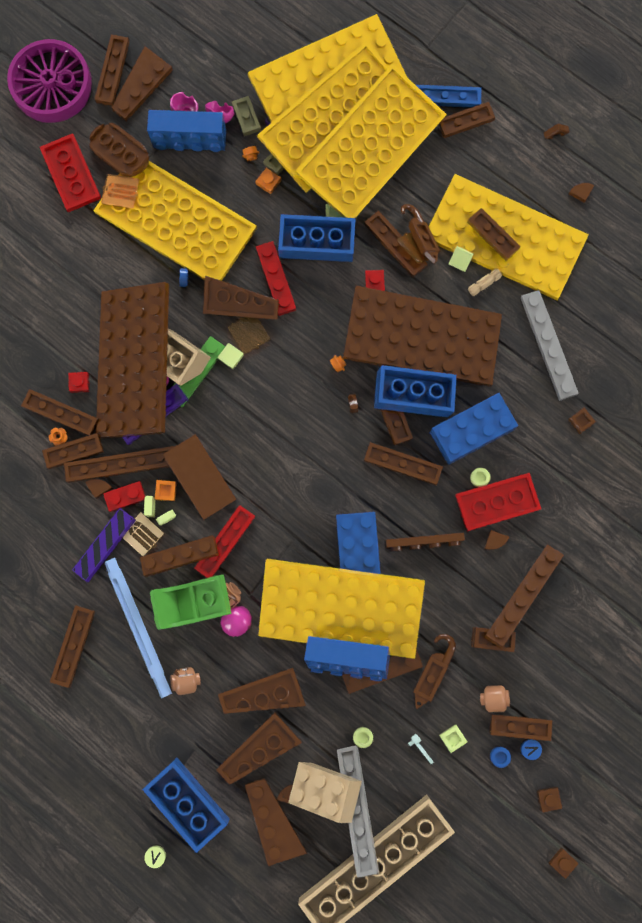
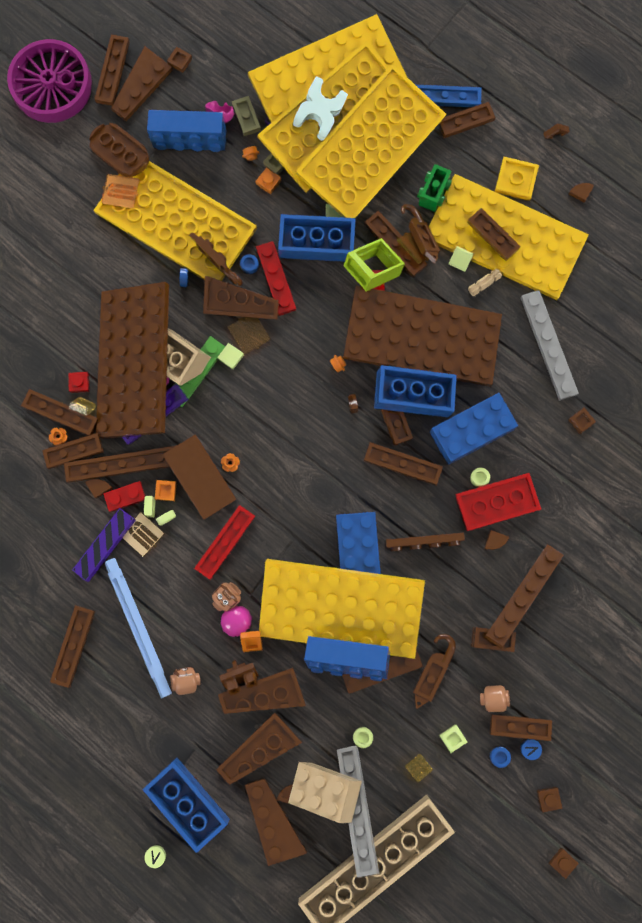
(70, 172): red plate -> none
(82, 406): none -> clear yellow tile
(179, 59): none -> reddish brown plate
(179, 556): reddish brown plate -> none
(181, 102): dark pink hair -> none
(190, 602): bright green bracket -> none
(217, 259): none -> reddish brown plate
(235, 462): none -> orange plate
(237, 675): none -> reddish brown hips
(249, 264): none -> blue tile
(251, 641): none -> orange plate
(320, 108): none -> light aqua piece
(363, 274): none -> lime window
(415, 739): light aqua piece -> none
(418, 767): none -> clear yellow tile
(436, 183): none -> green brick
(516, 178): none -> yellow tile

